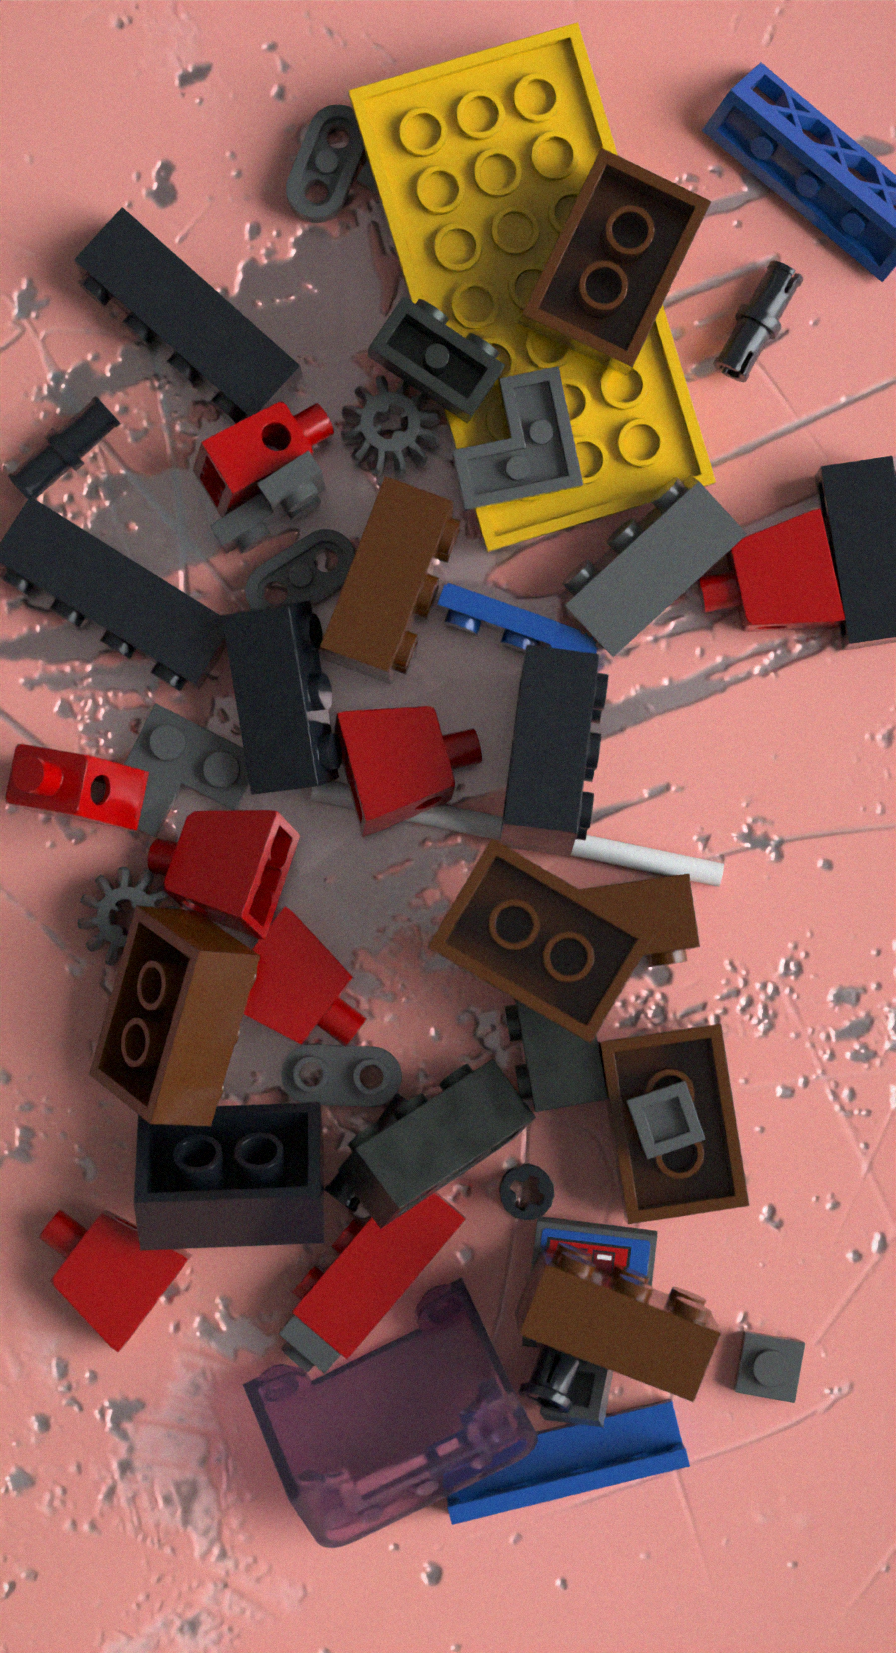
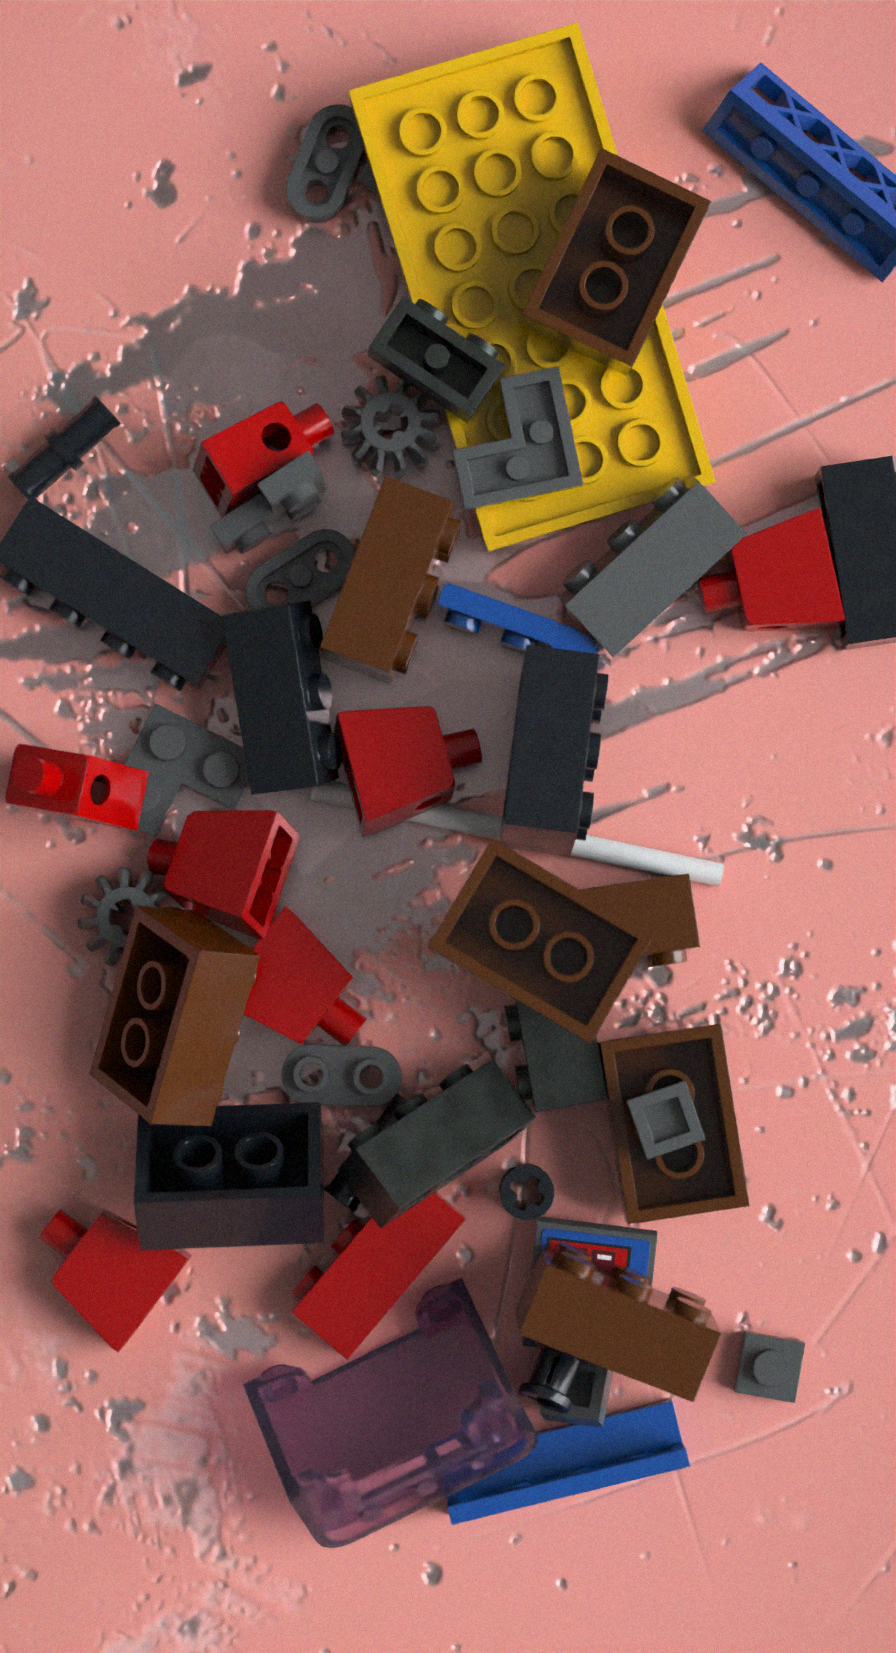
(186, 317): black brick -> none
(306, 1346): dark grey plate -> none
(758, 321): black pin -> none

